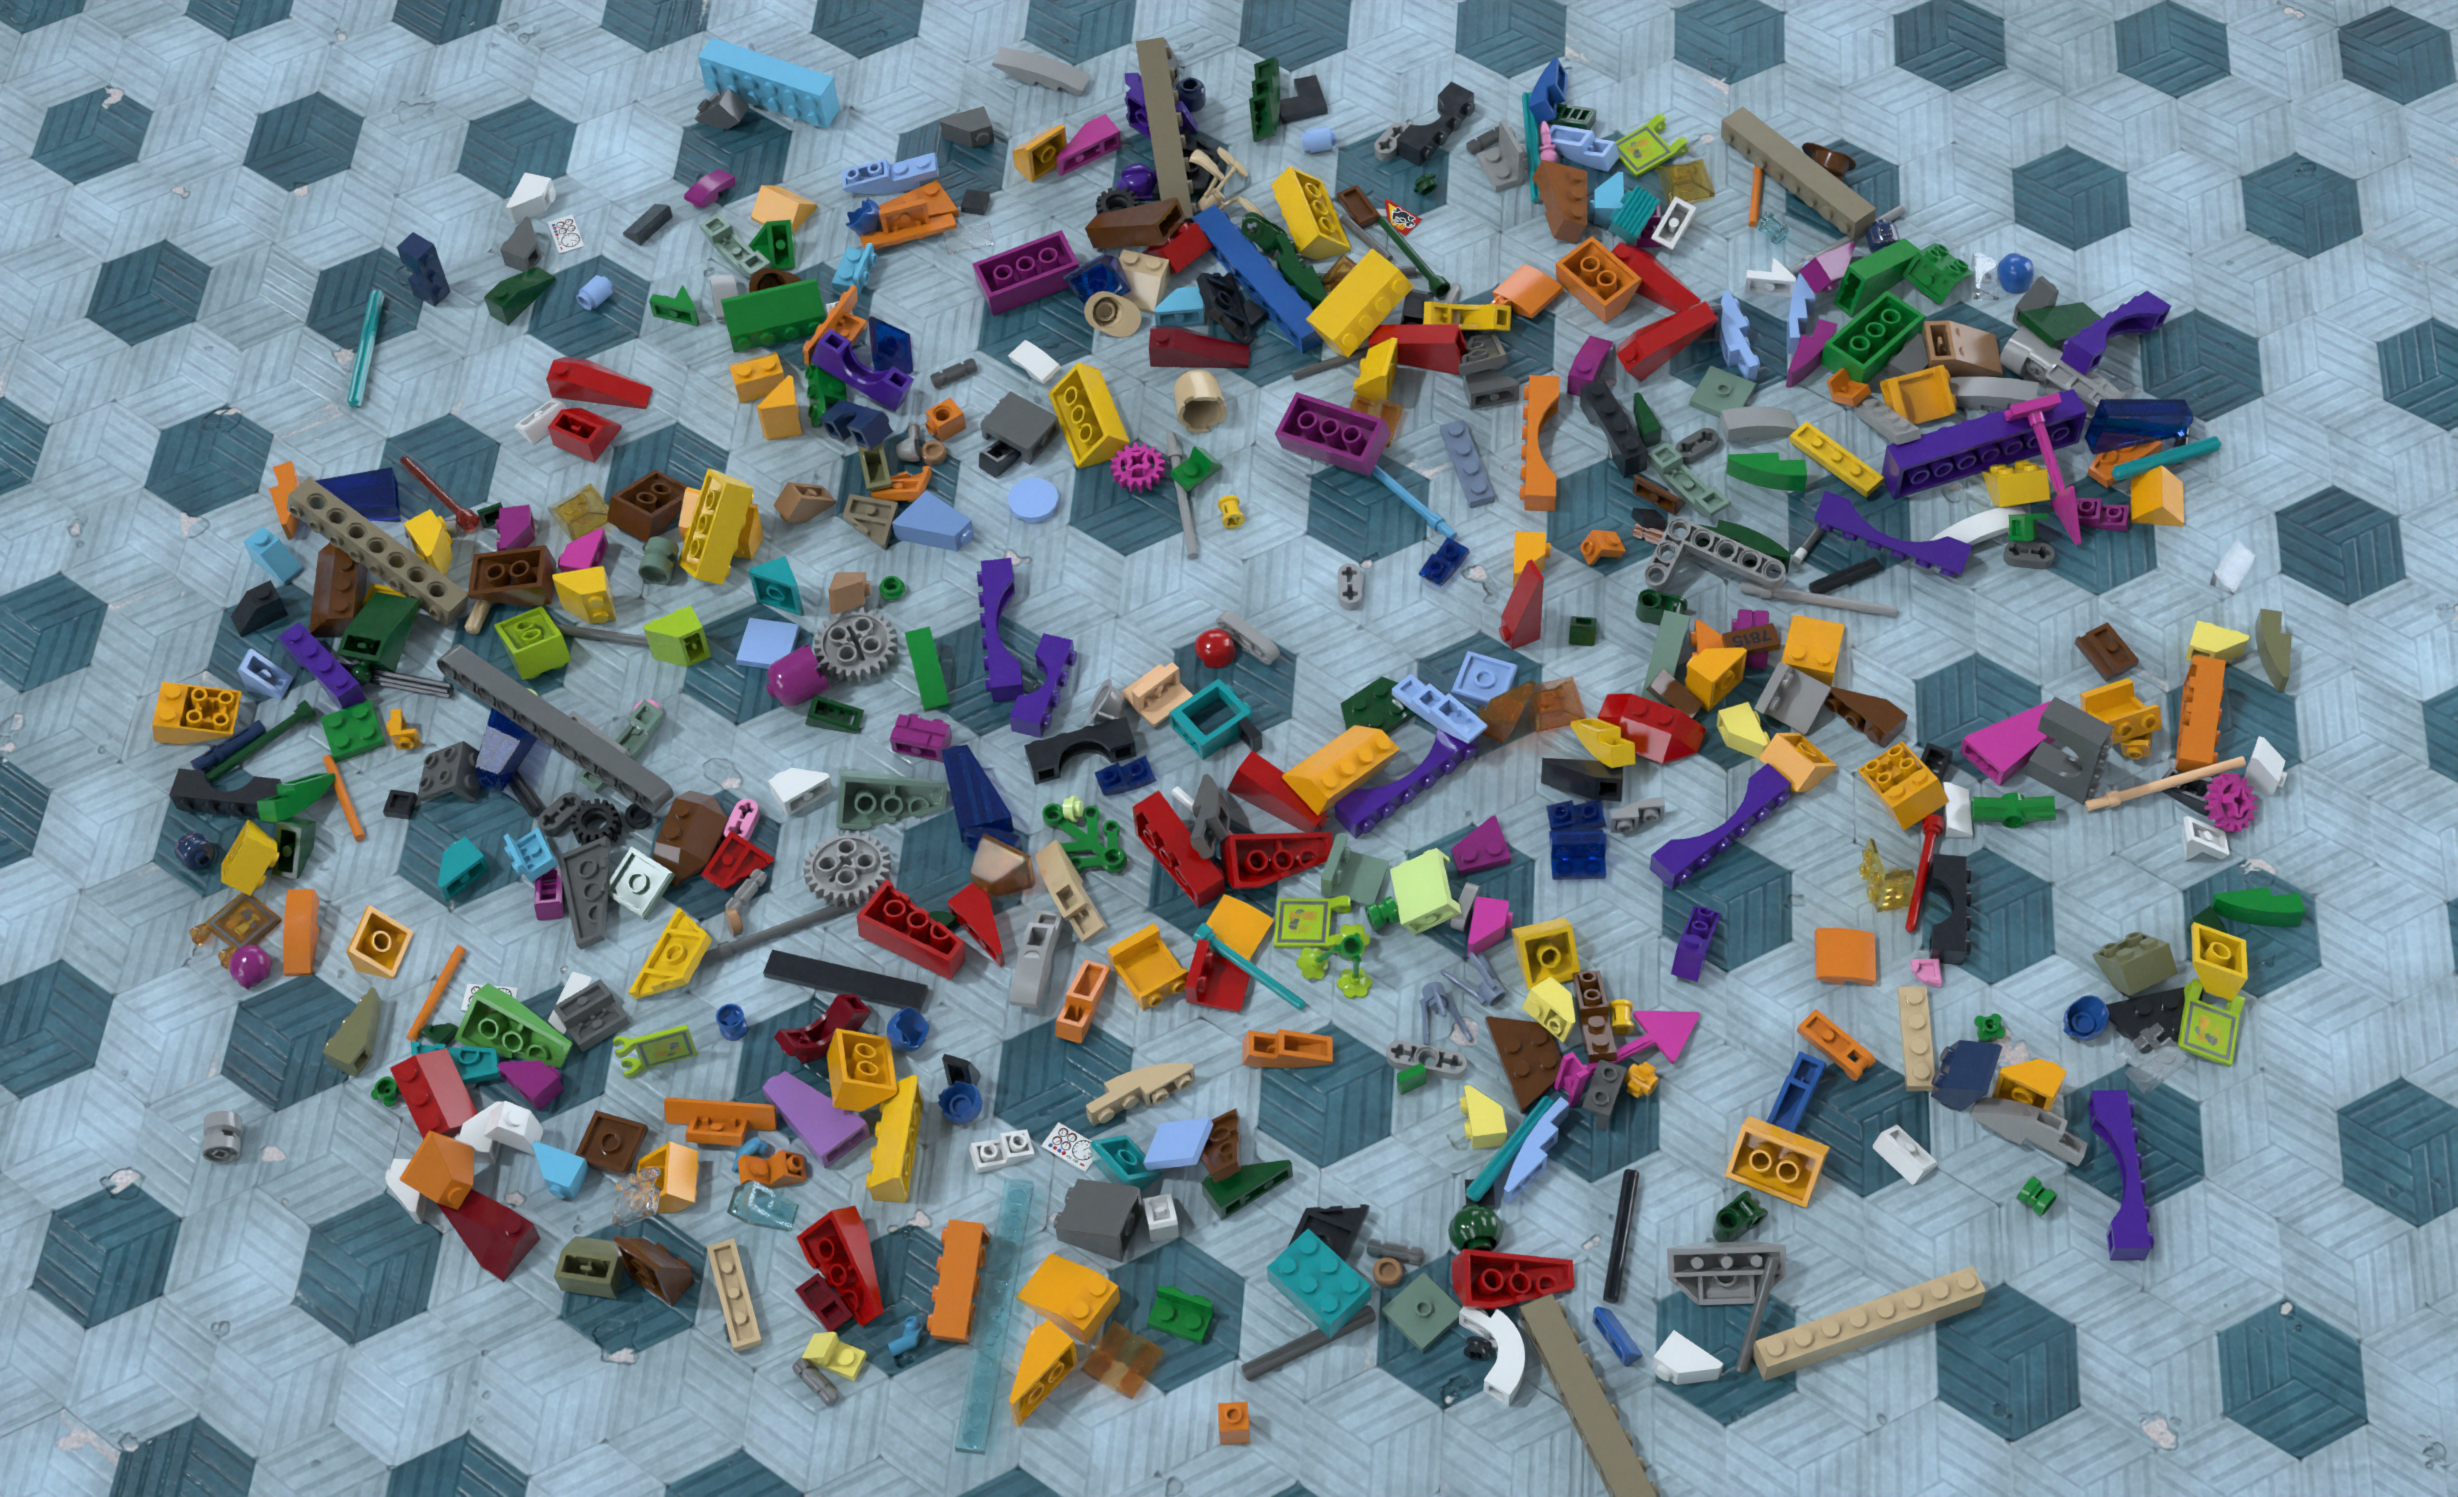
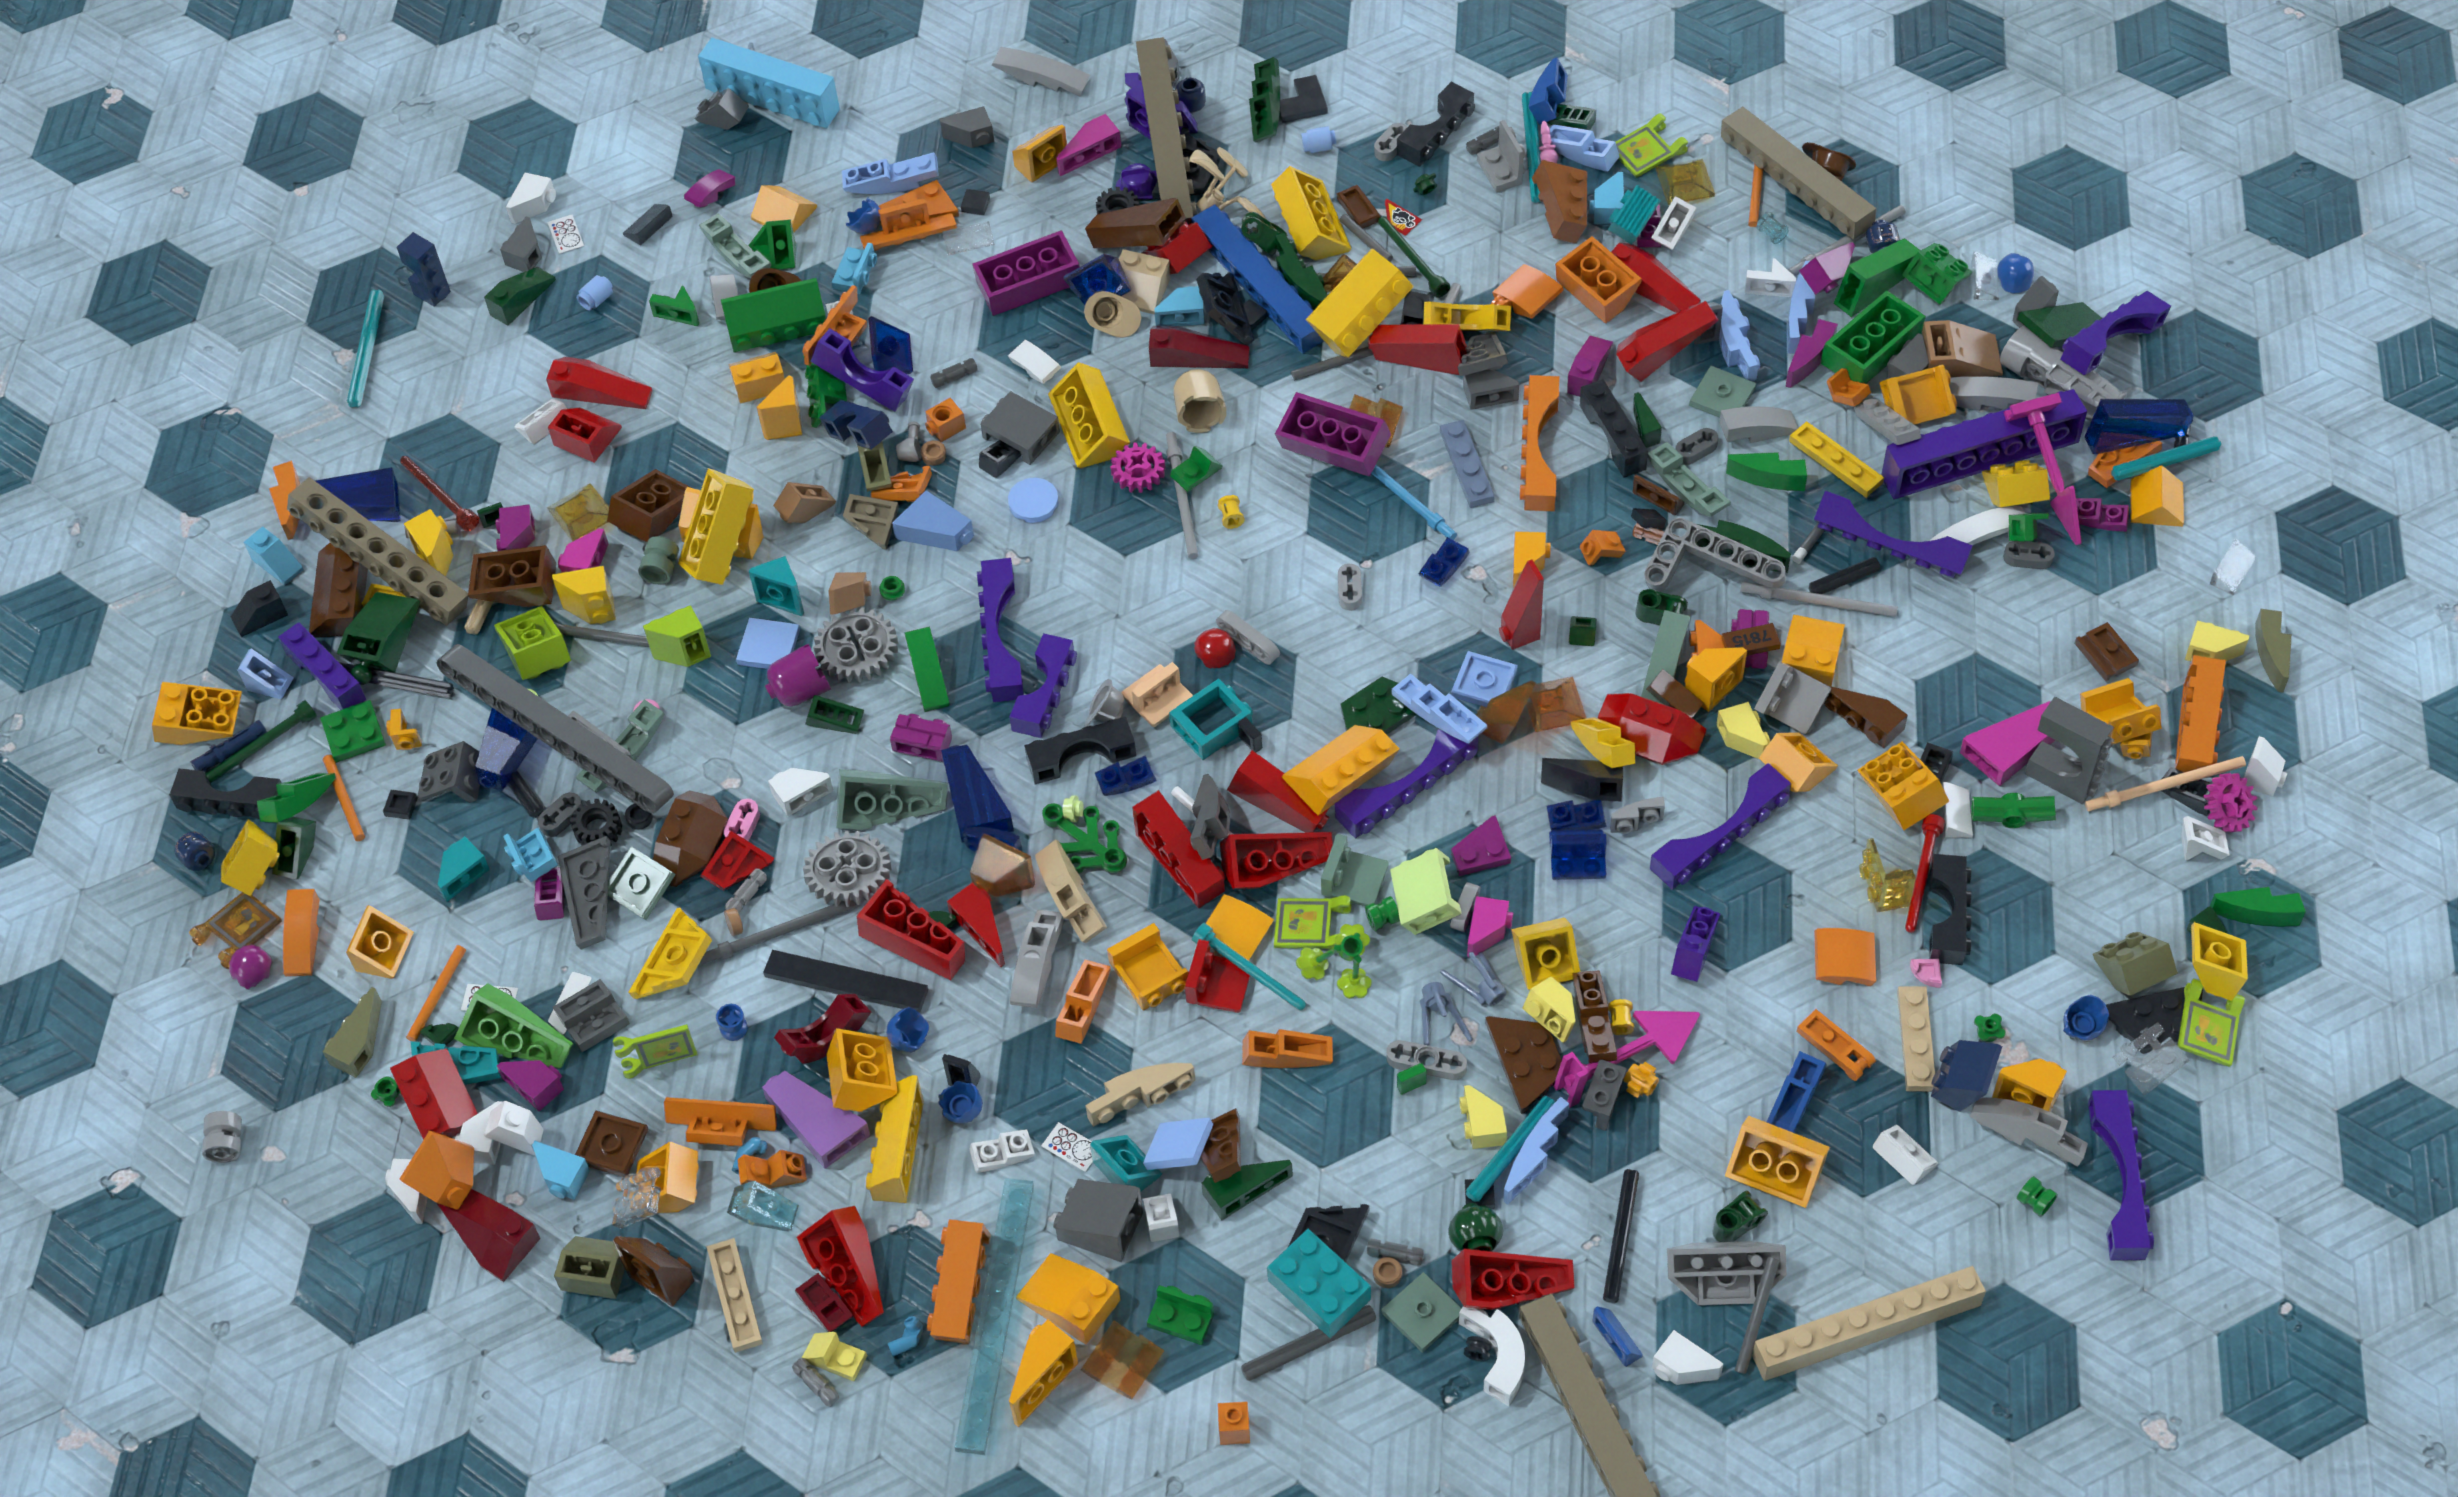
(1377, 371): yellow slope -> none

